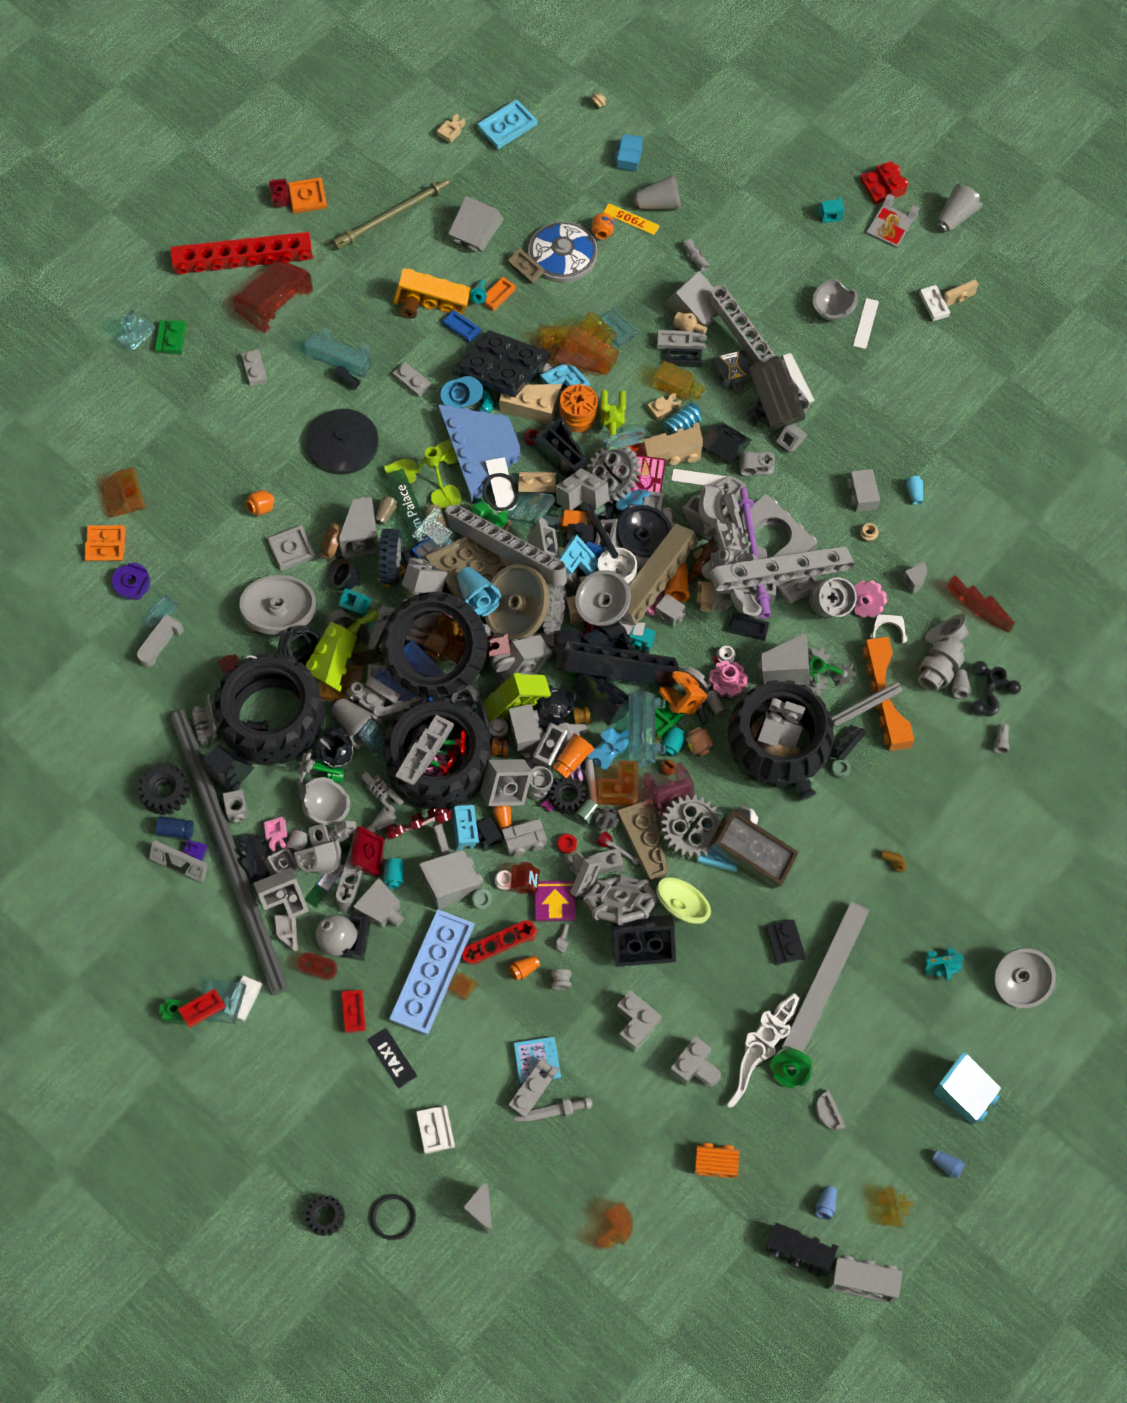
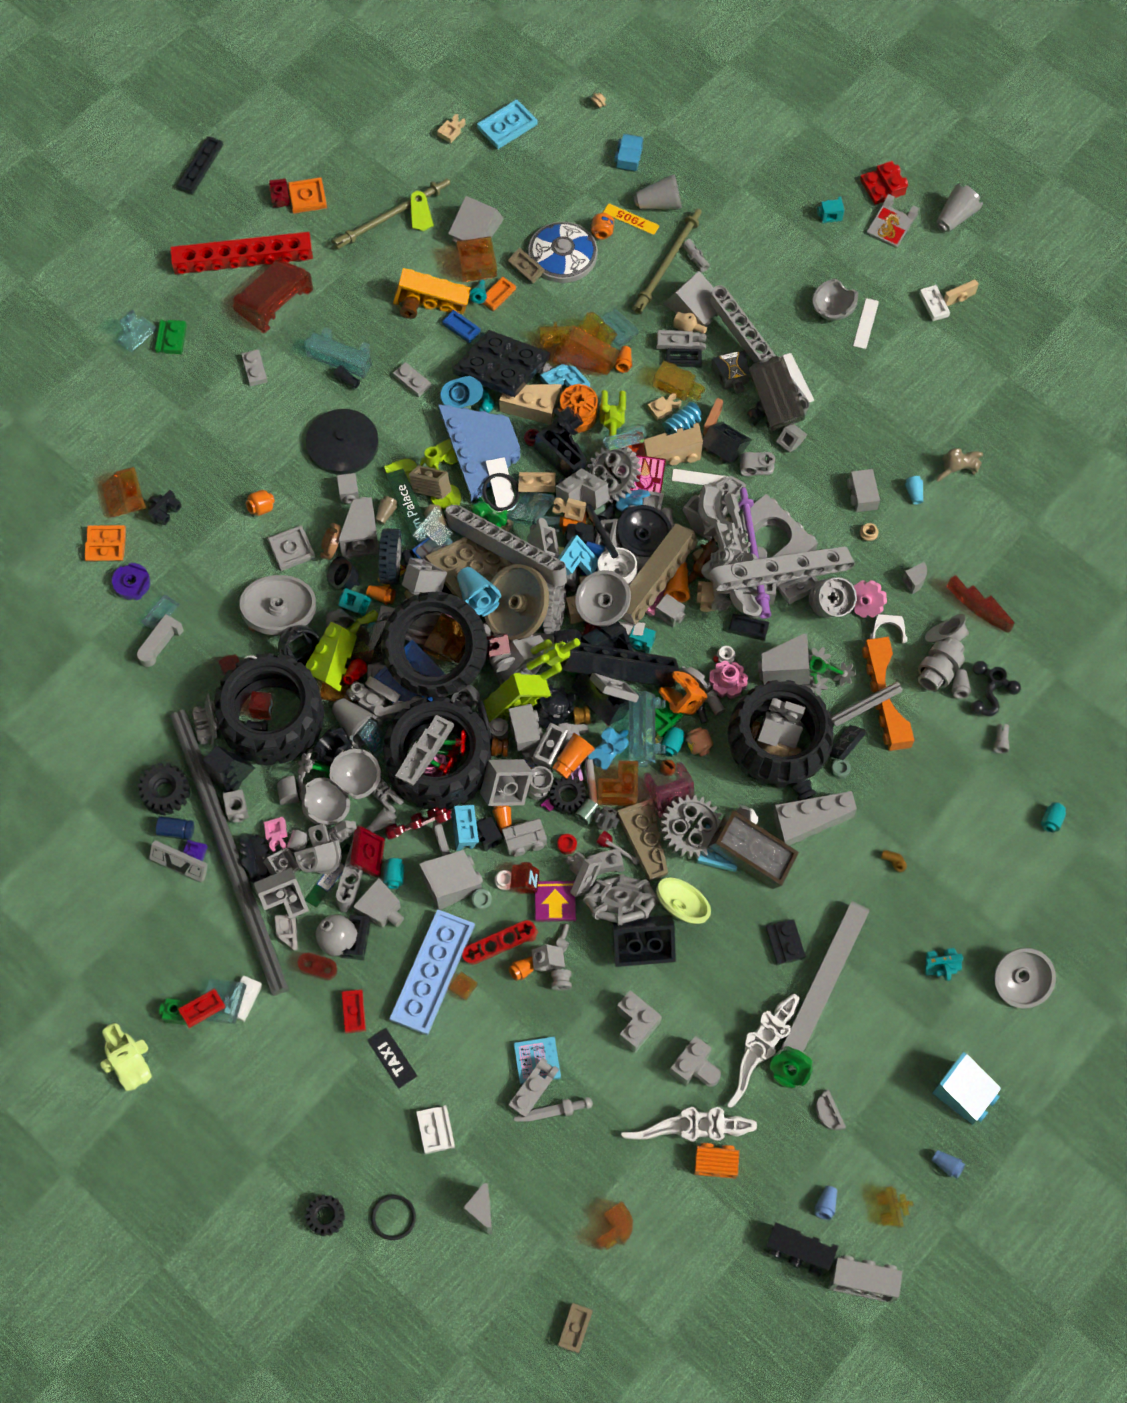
(125, 1057): none -> yellowish green piece
(161, 505): none -> black hips
(200, 165): none -> black tile
(261, 705): none -> clear red brick
(288, 790): none -> light grey brick
(348, 488): none -> light grey brick
(355, 670): none -> red cone
(355, 772): none -> light grey cylinder
(381, 593): none -> orange cone
(420, 212): none -> lime piece
(430, 482): none -> dark tan brick
(477, 259): none -> clear orange slope
(548, 958): none -> light grey brick
(551, 655): none -> lime plant
(566, 421): none -> black hips
(572, 508): none -> tan plate
(575, 1328): none -> dark tan plate
(614, 687): none -> light grey plate
(624, 360): none -> orange cone
(645, 296): none -> olive bar
(694, 1124): none -> white animal
(714, 415): none -> nougat tile
(811, 816): none -> light grey wedge
(956, 461): none -> dark tan animal
(1053, 817): none -> teal brick

